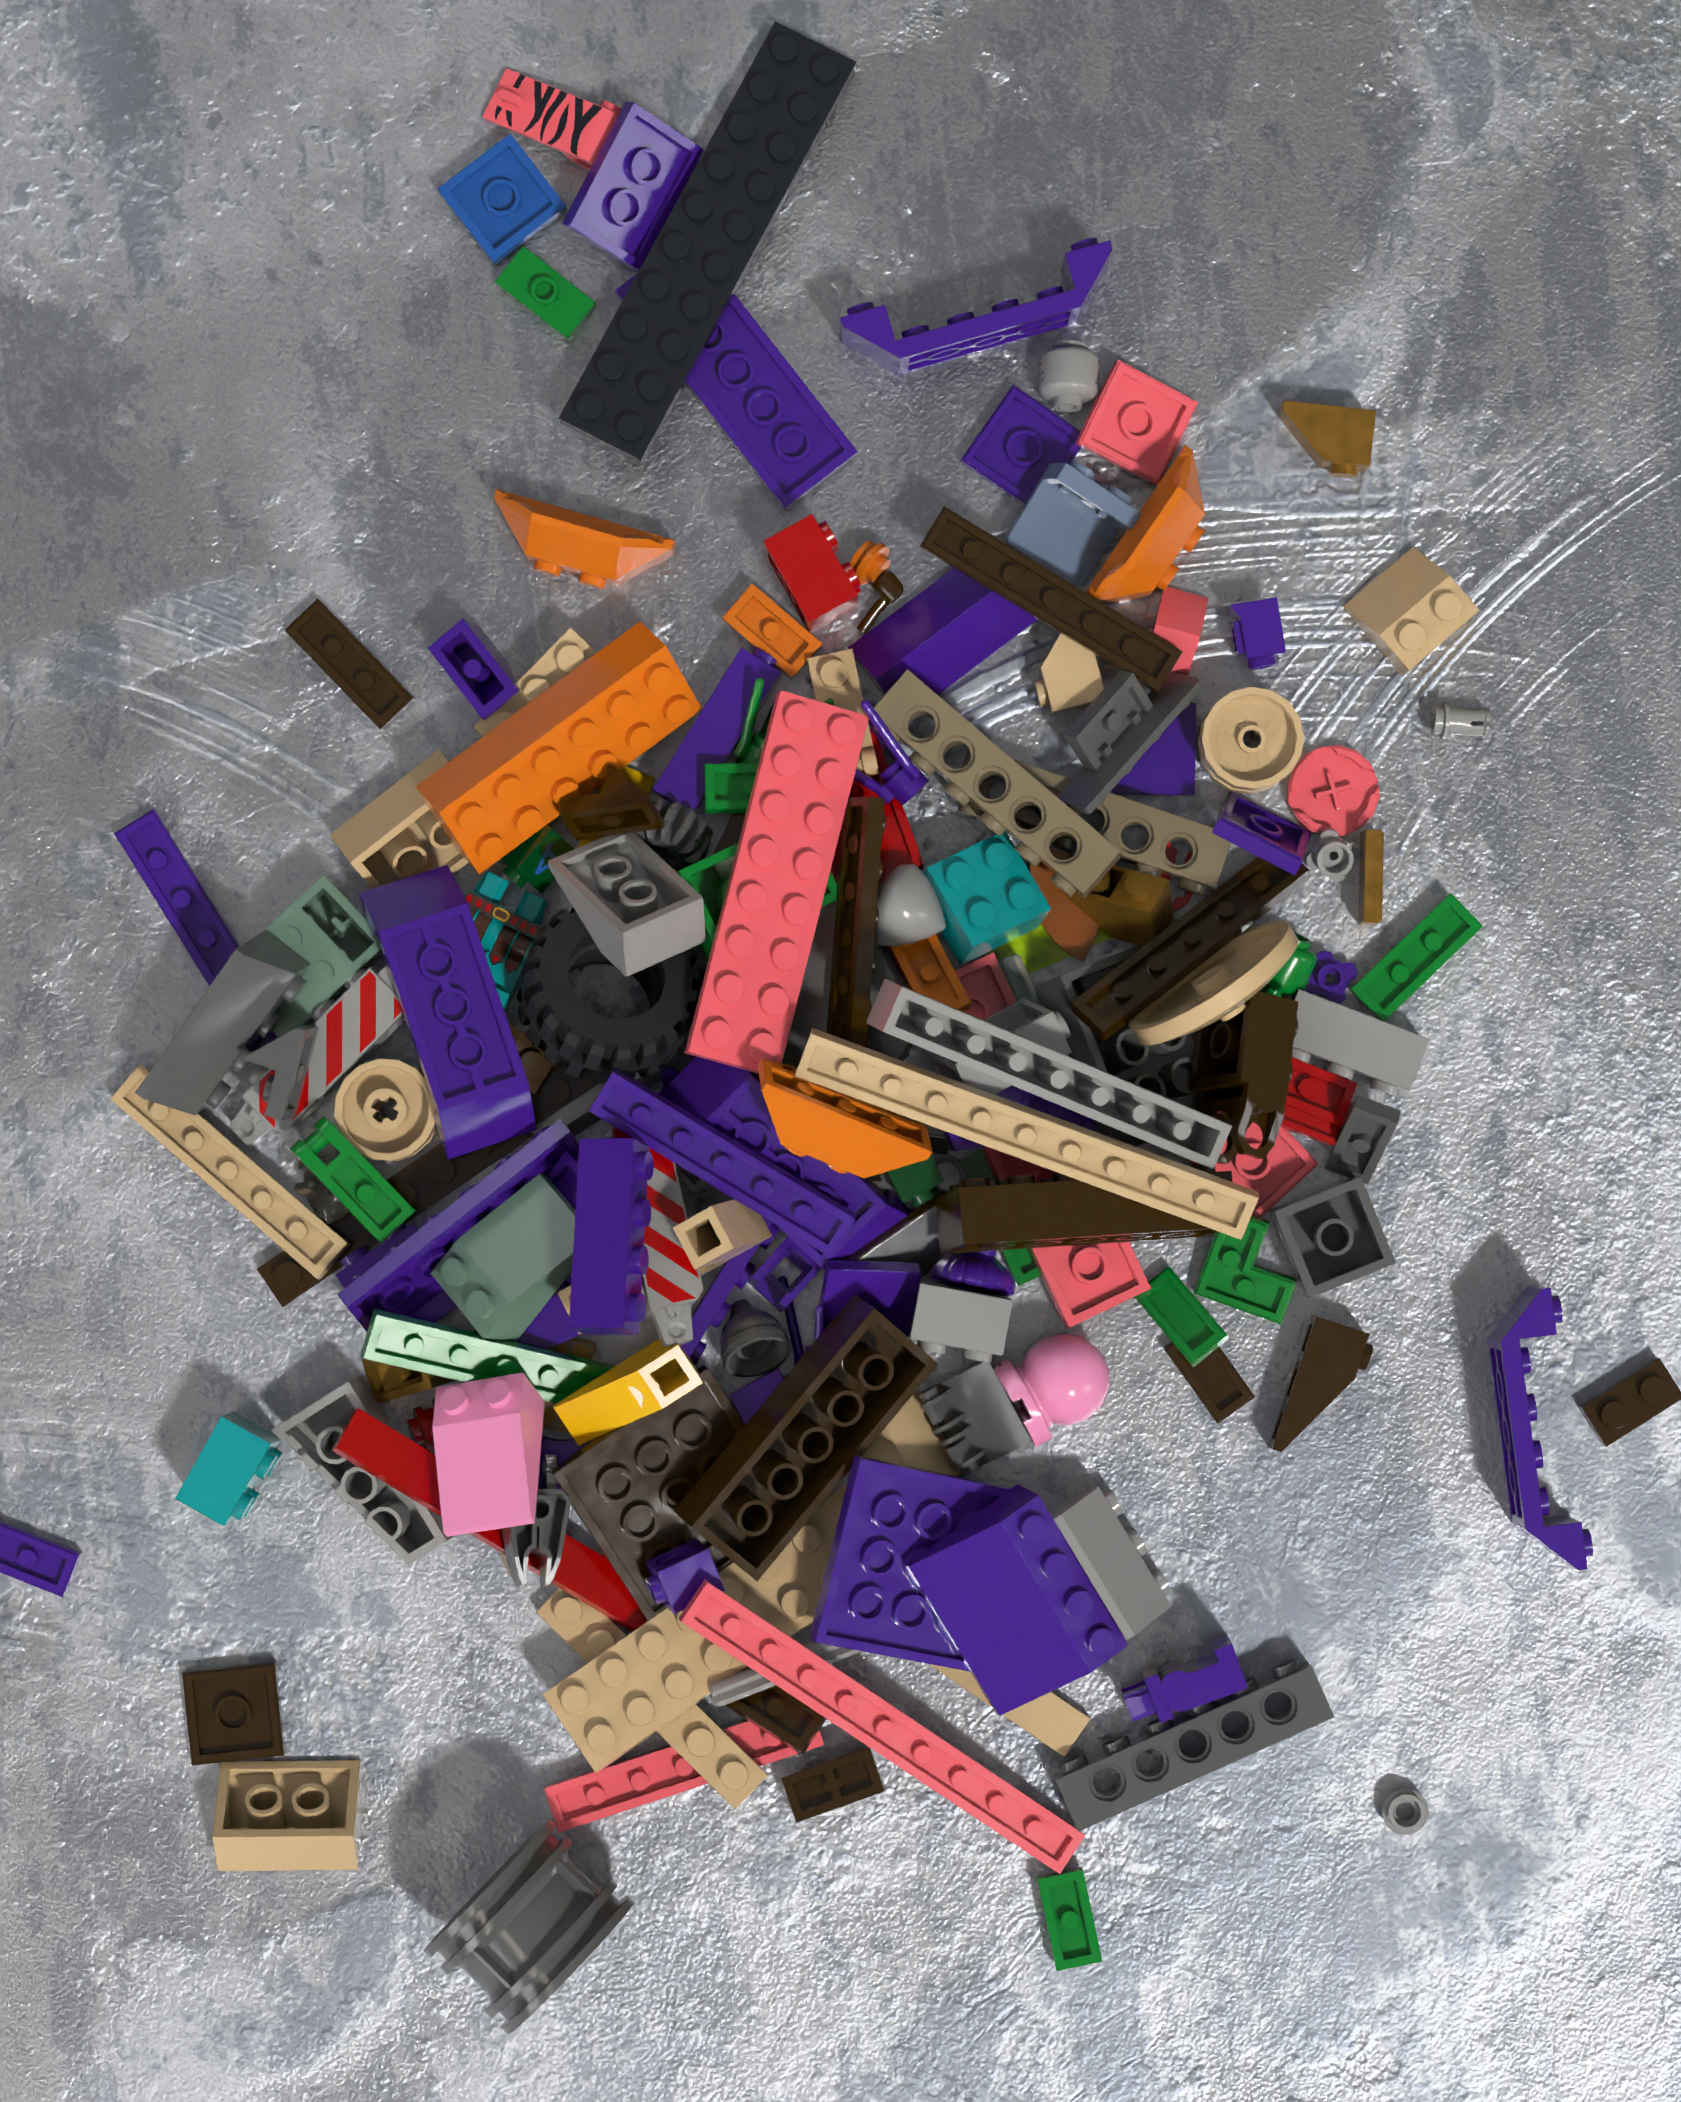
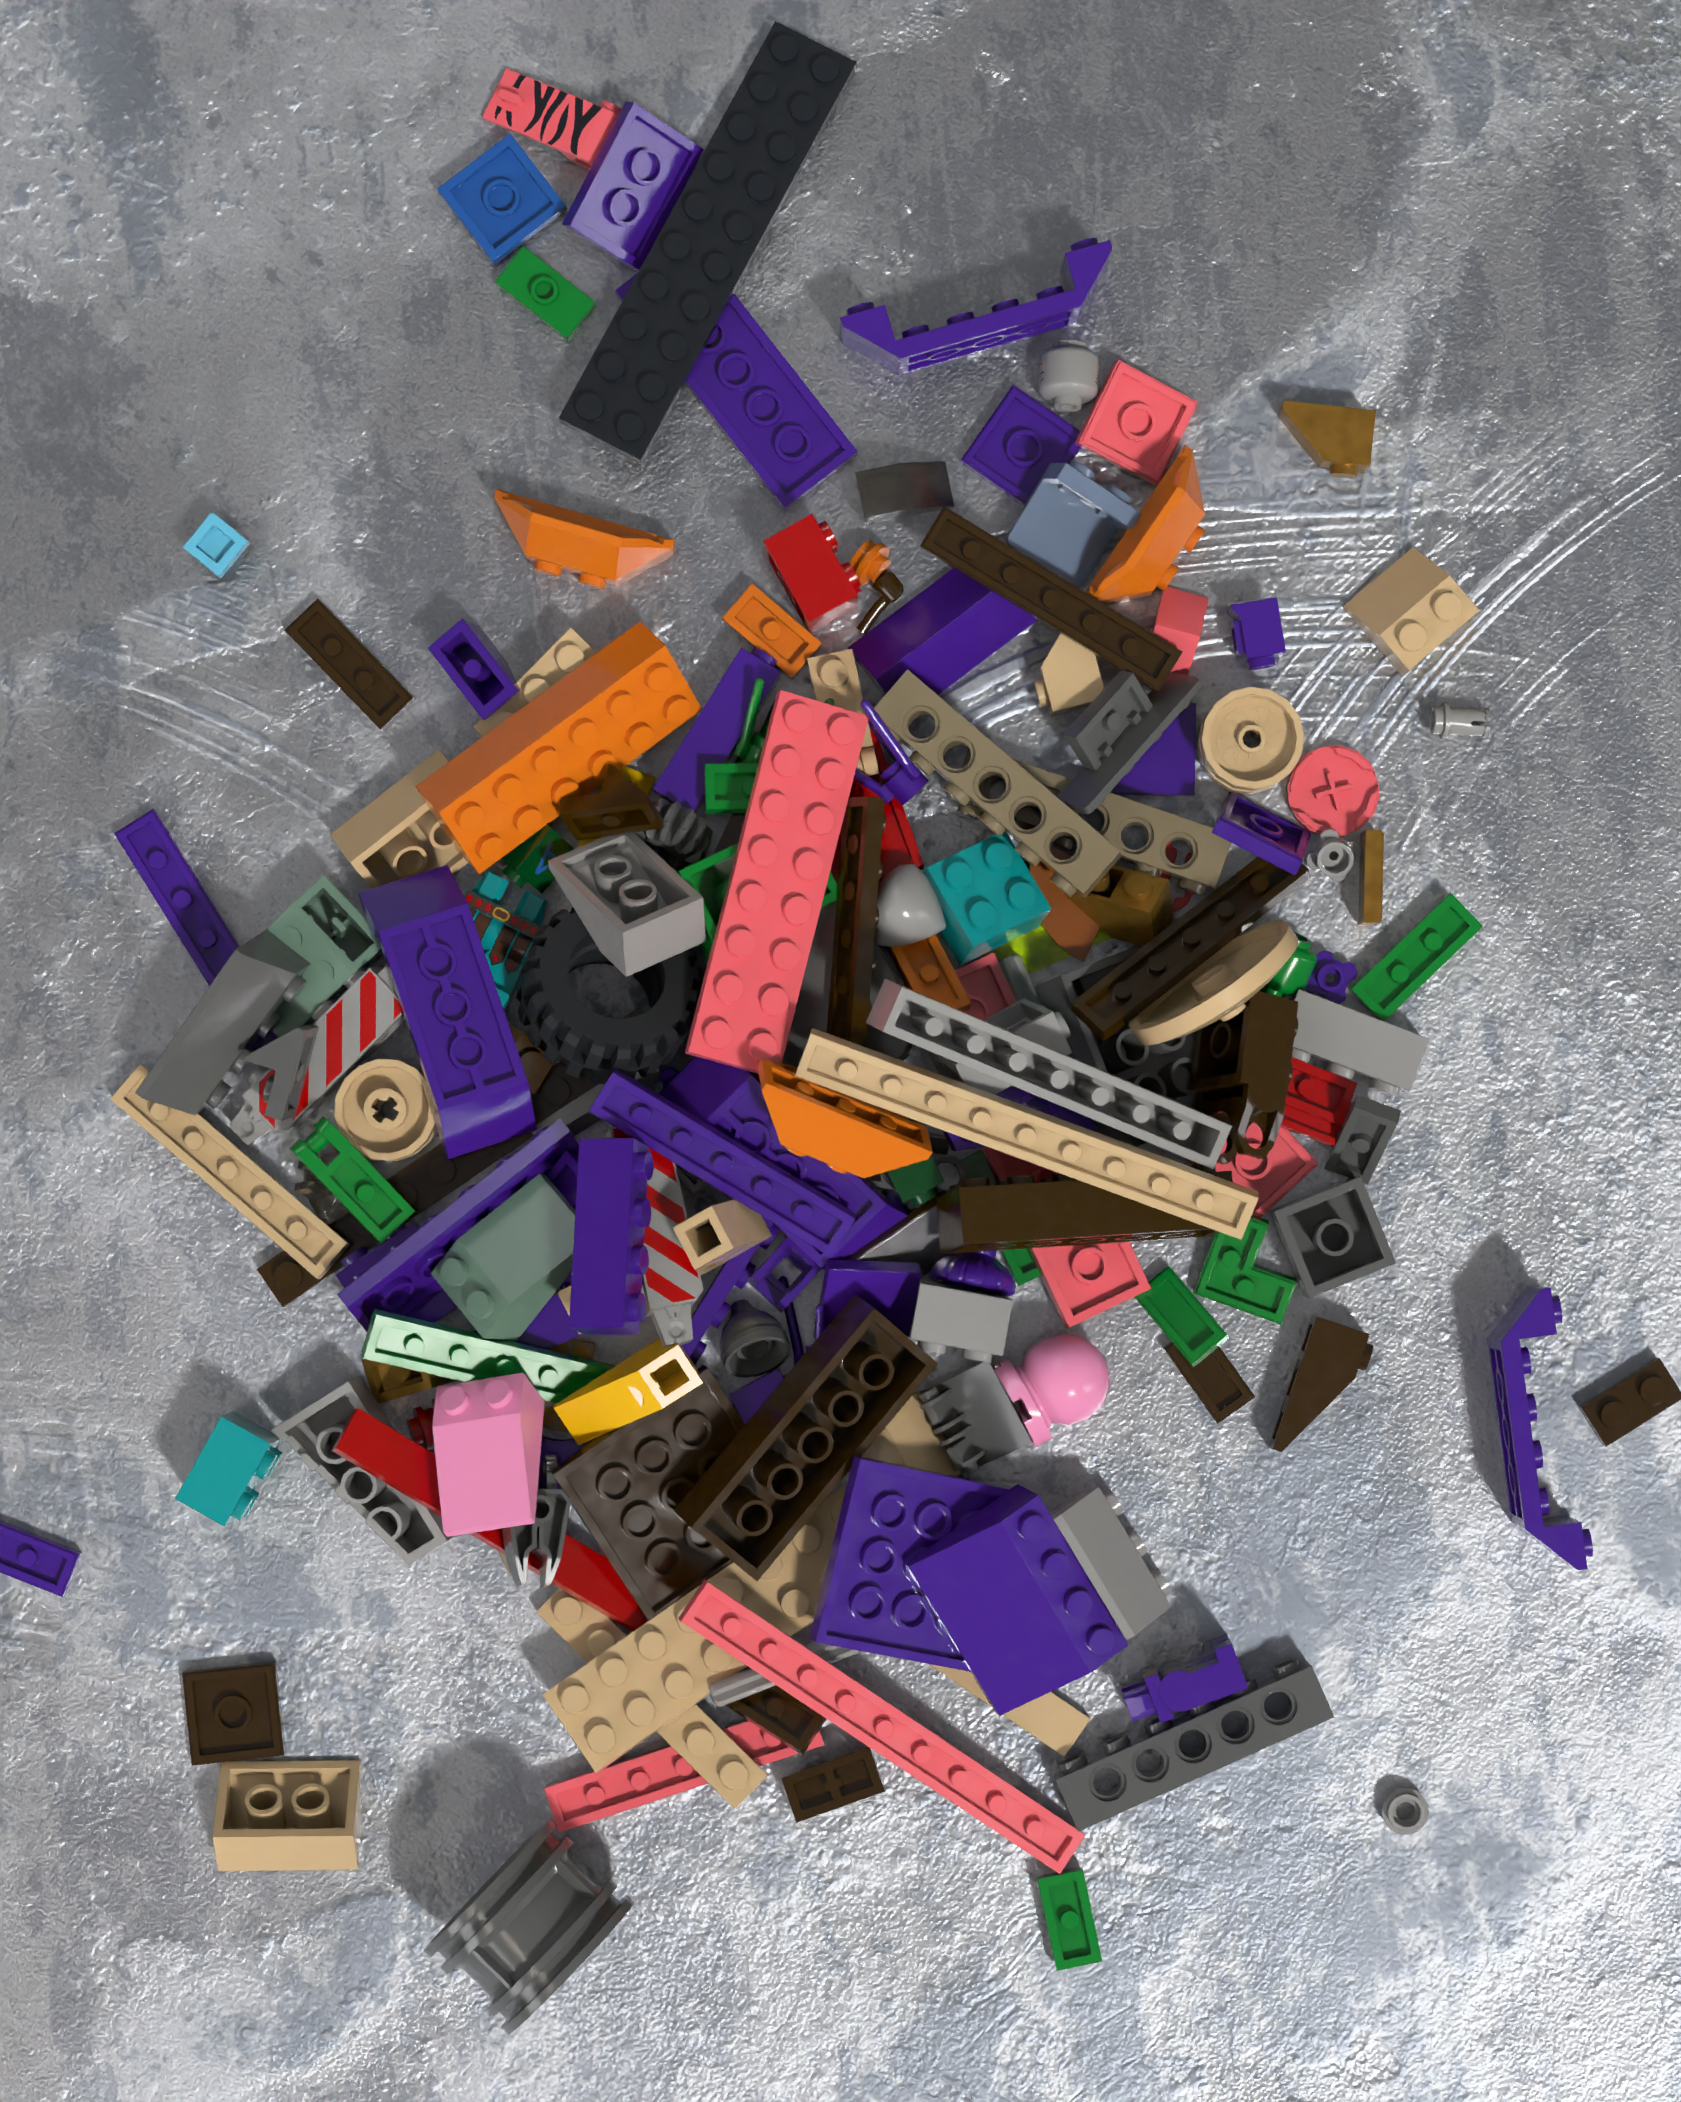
(216, 545): none -> medium azure tile
(680, 1573): dark purple brick -> none
(903, 490): none -> clear smoke slope

